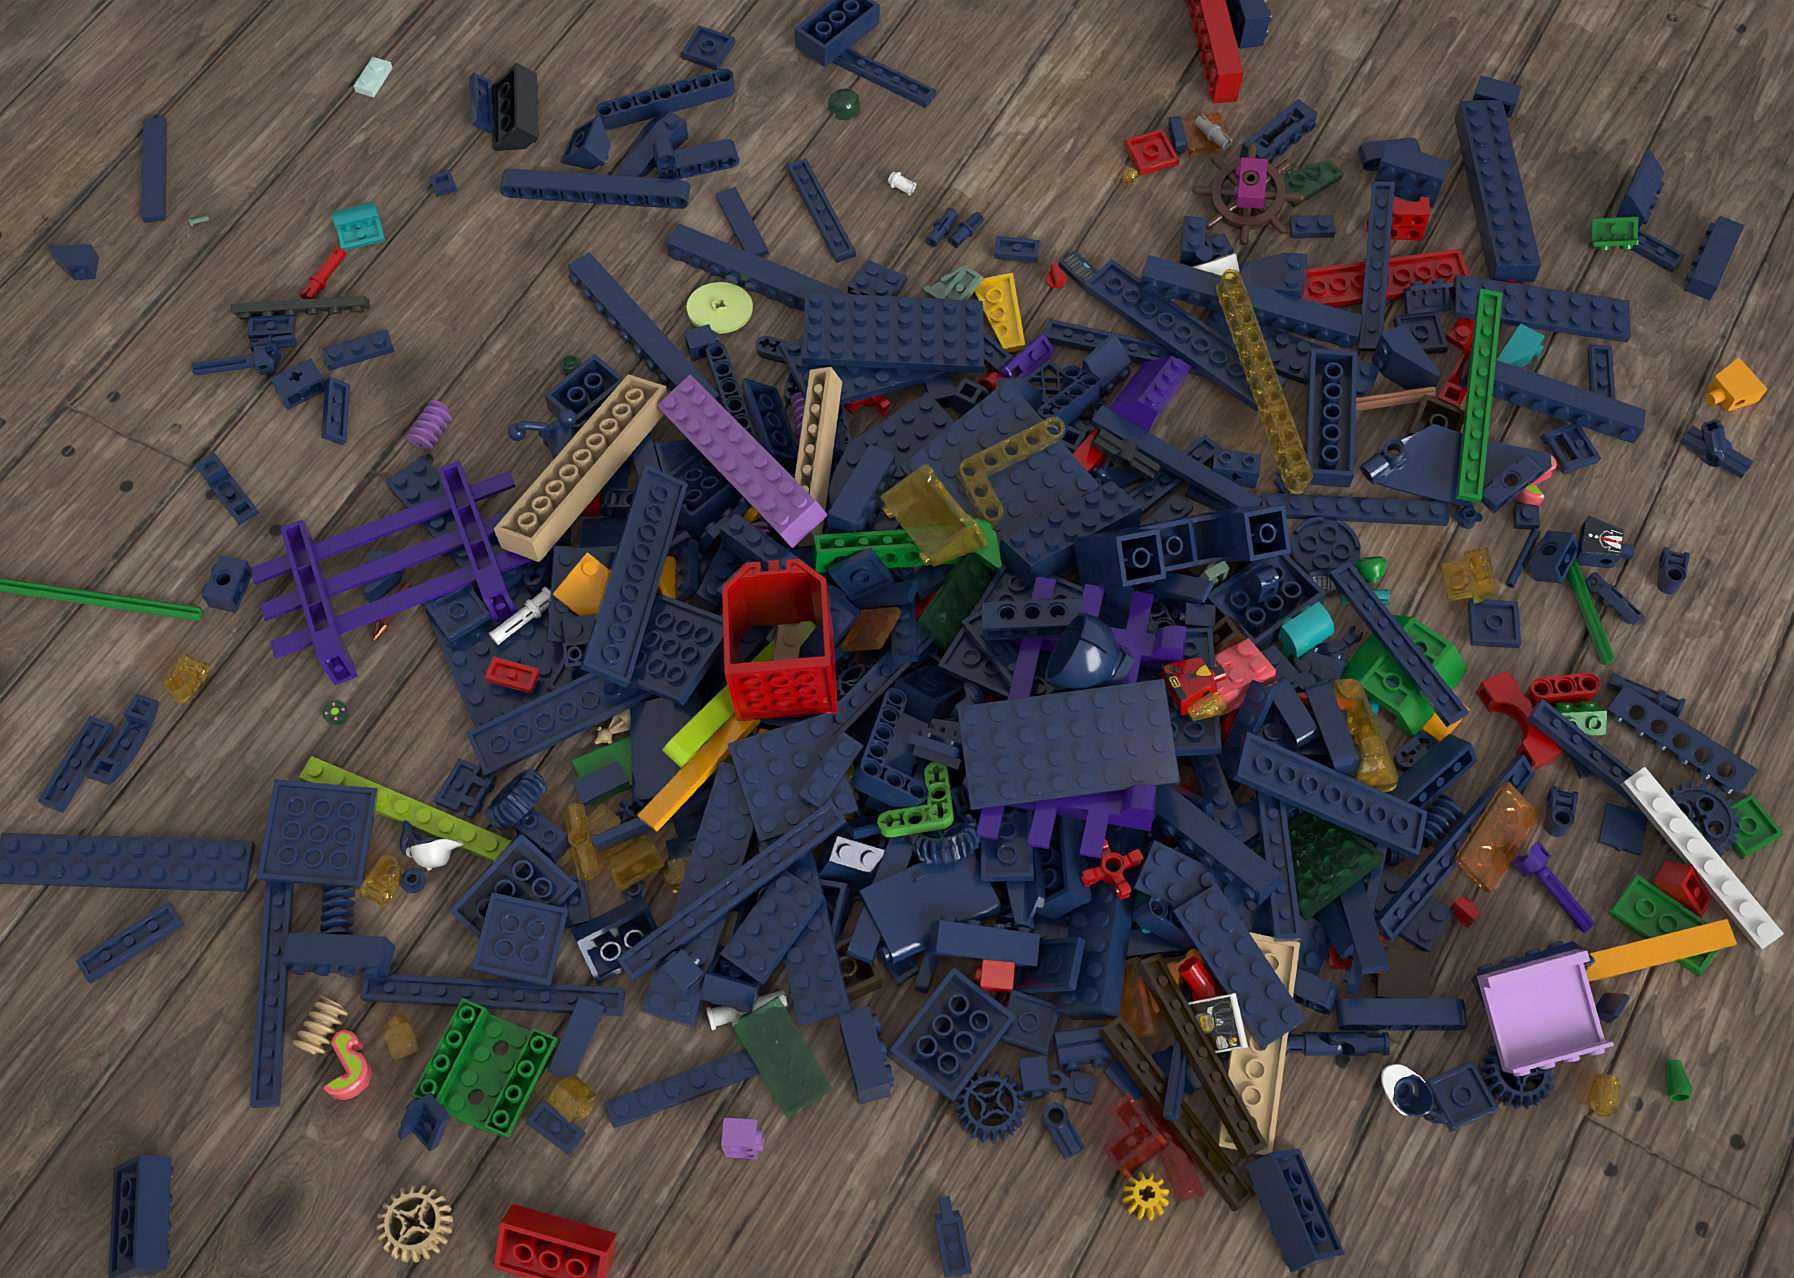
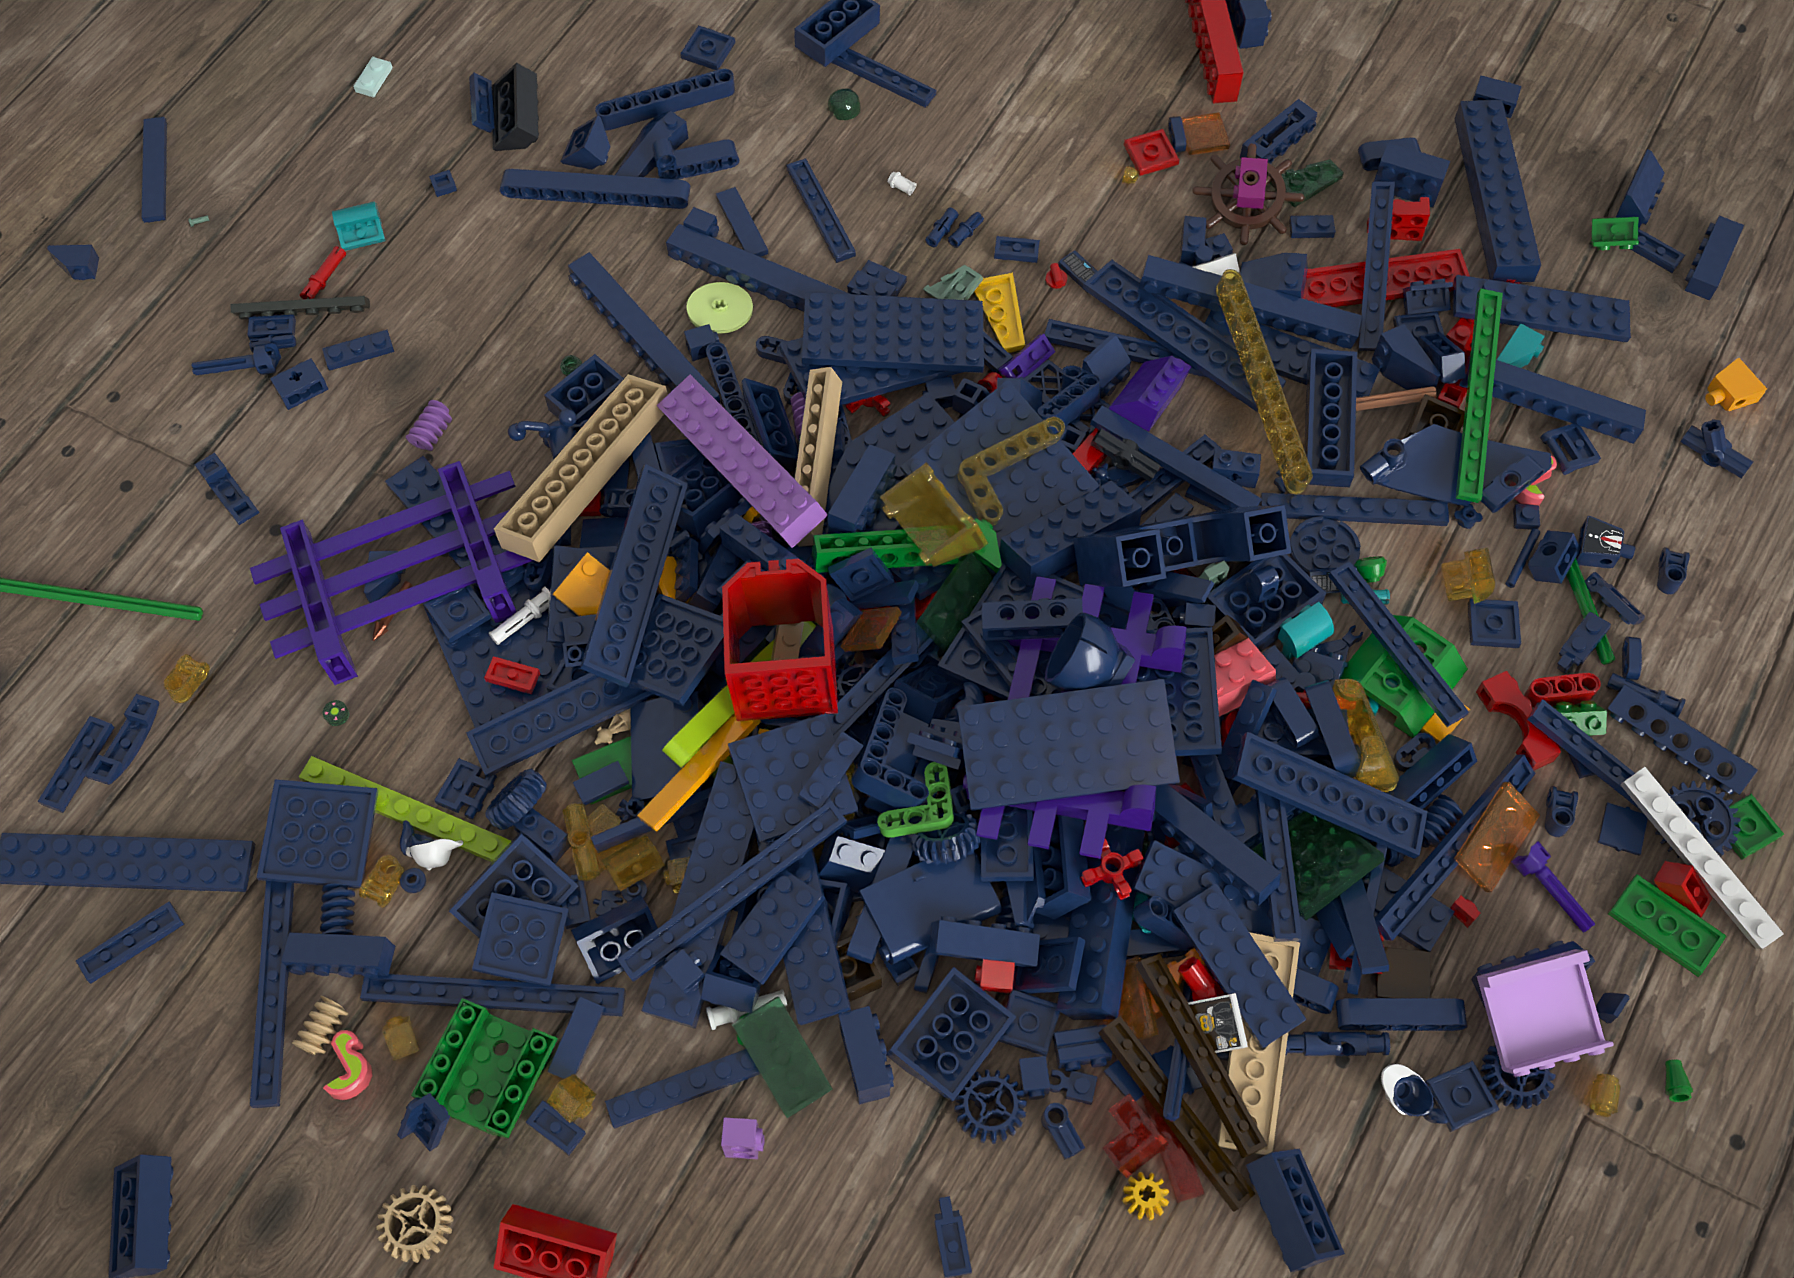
(227, 596): dark blue brick -> none
(335, 411): dark blue plate -> none
(607, 902): none -> dark blue piece
(702, 222): none -> dark blue brick
(1190, 681): red torso -> none
(1208, 706): clear yellow cone -> none
(1213, 132): light grey pin -> none
(1445, 356): none -> dark blue brick
(1582, 641): none -> dark blue hinge
(1601, 370): dark blue tile -> none
(1631, 658): none -> dark blue beam
(1661, 950): light orange tile -> none

